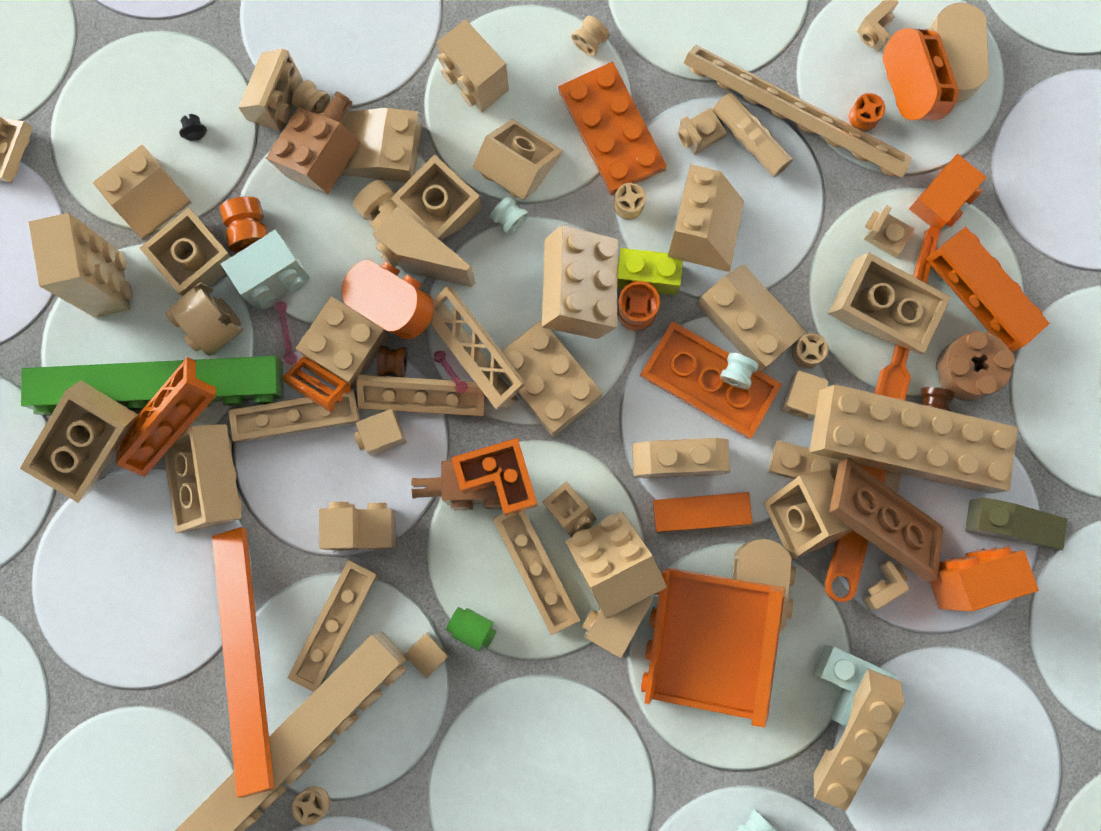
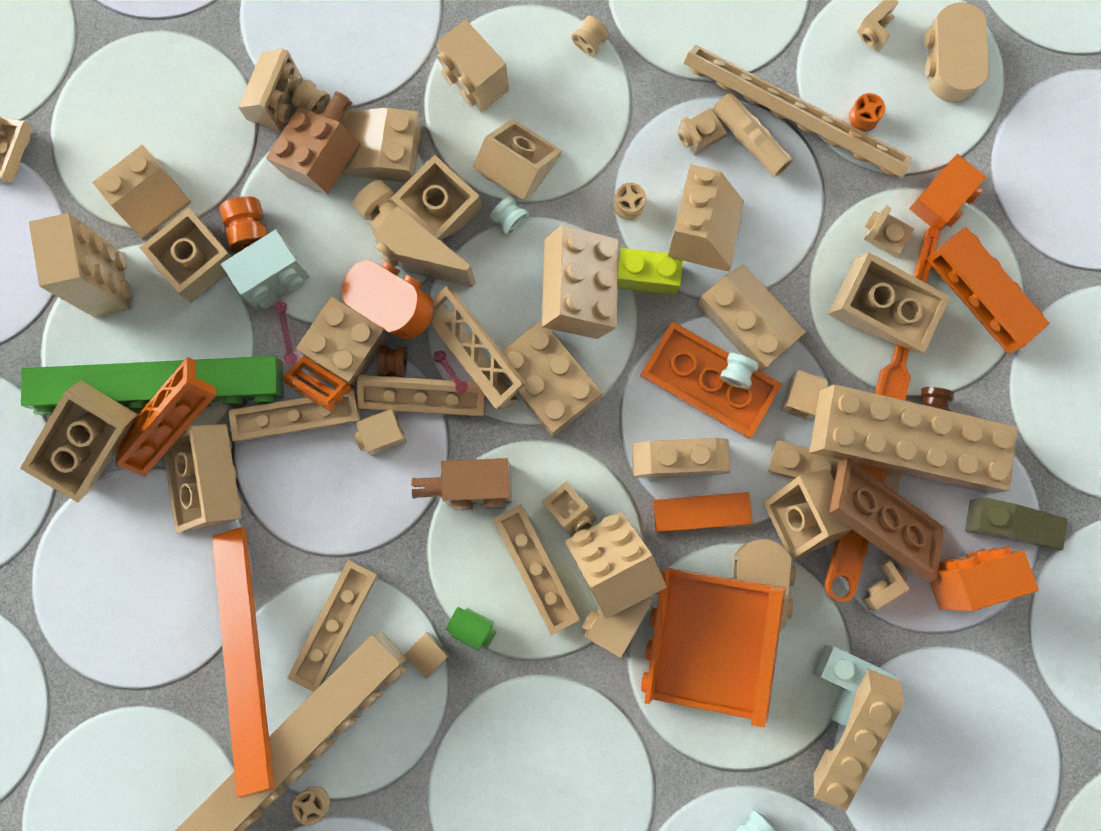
(192, 128): black piece -> none
(204, 319): tan brick -> none
(357, 529): tan brick -> none
(498, 466): orange brick -> none
(611, 127): orange plate -> none
(638, 306): orange wheel -> none
(814, 345): tan wheel -> none
(920, 74): orange brick -> none
(977, 349): medium nougat brick -> none

